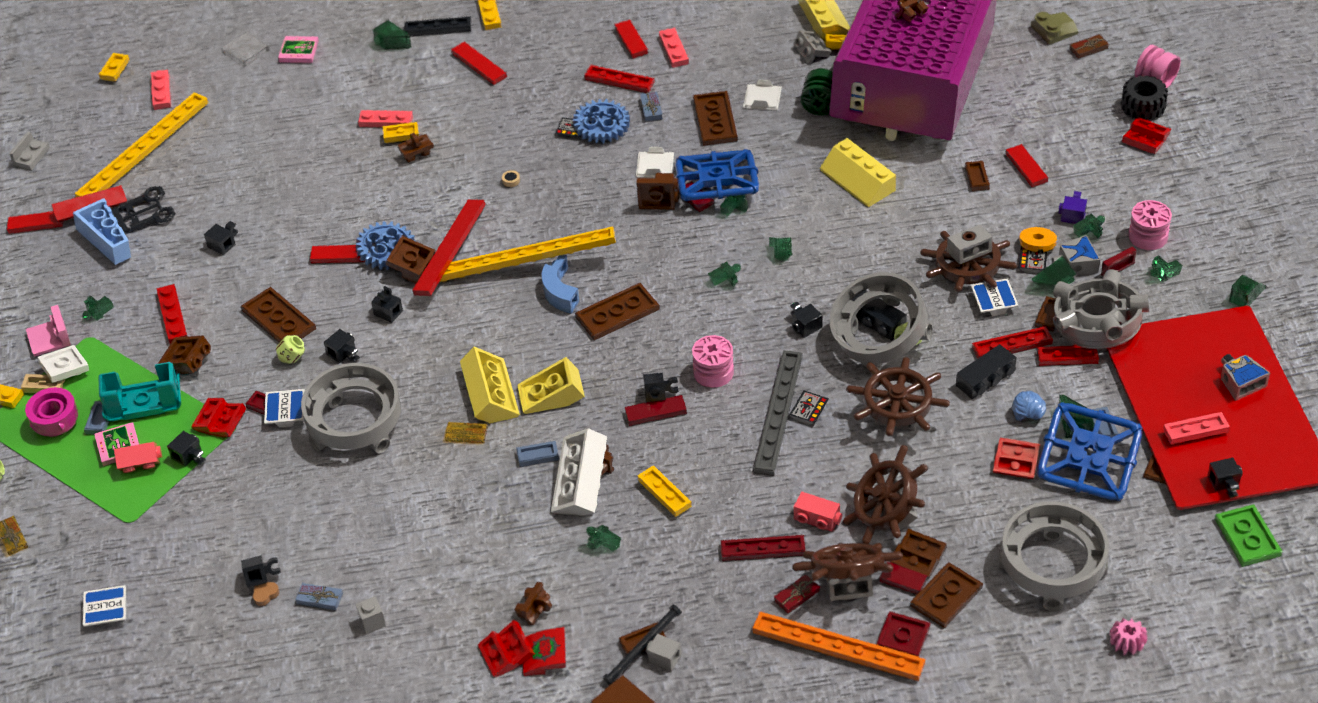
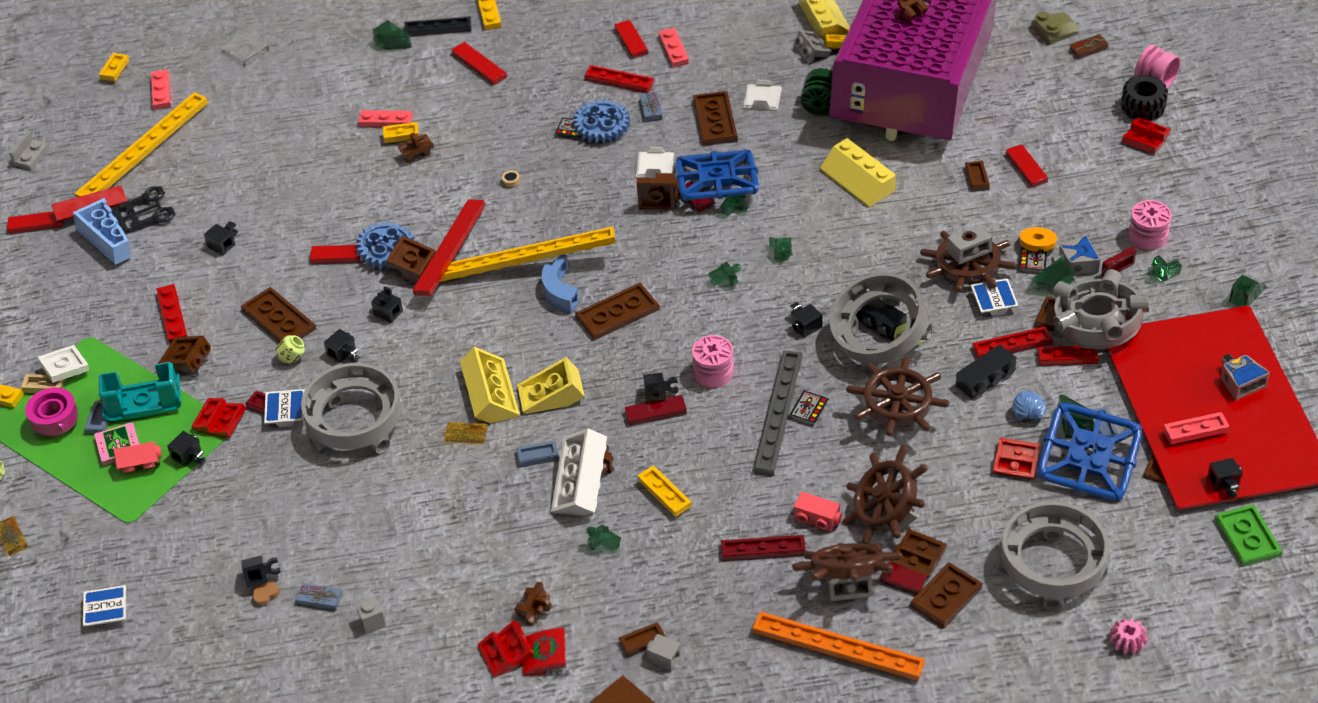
(49, 335): bright pink bracket -> none
(96, 308): clear green piece -> none
(298, 49): tile -> none
(627, 660): black bar -> none
(797, 593): dark red tile -> none
(904, 633): dark red tile -> none
(1073, 208): dark purple brick -> none
(1089, 224): clear green piece -> none

